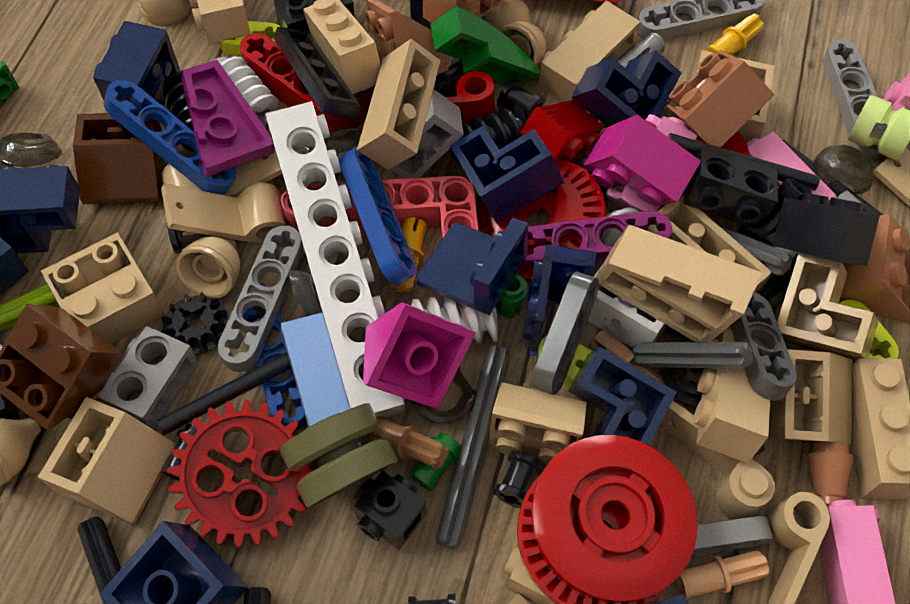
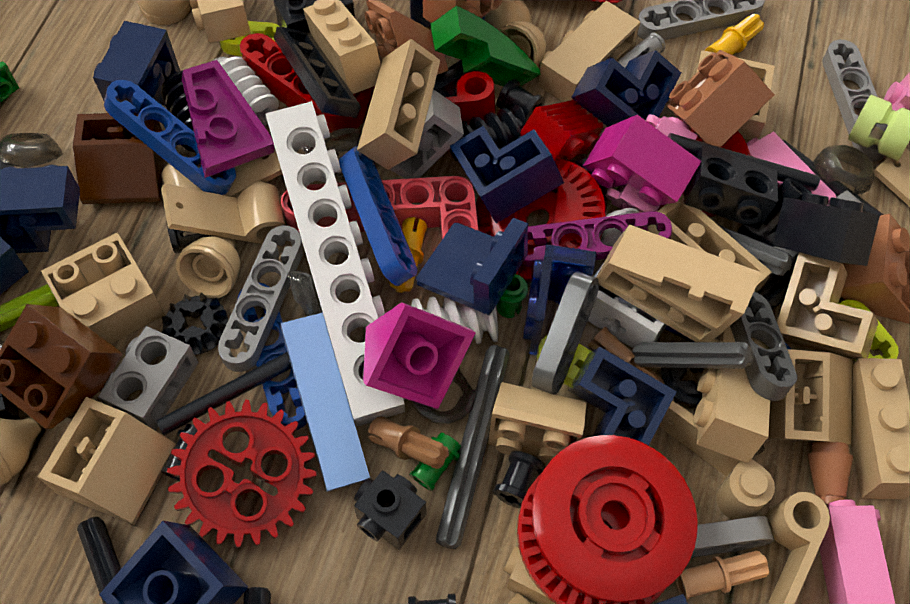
(335, 449): olive wheel -> none

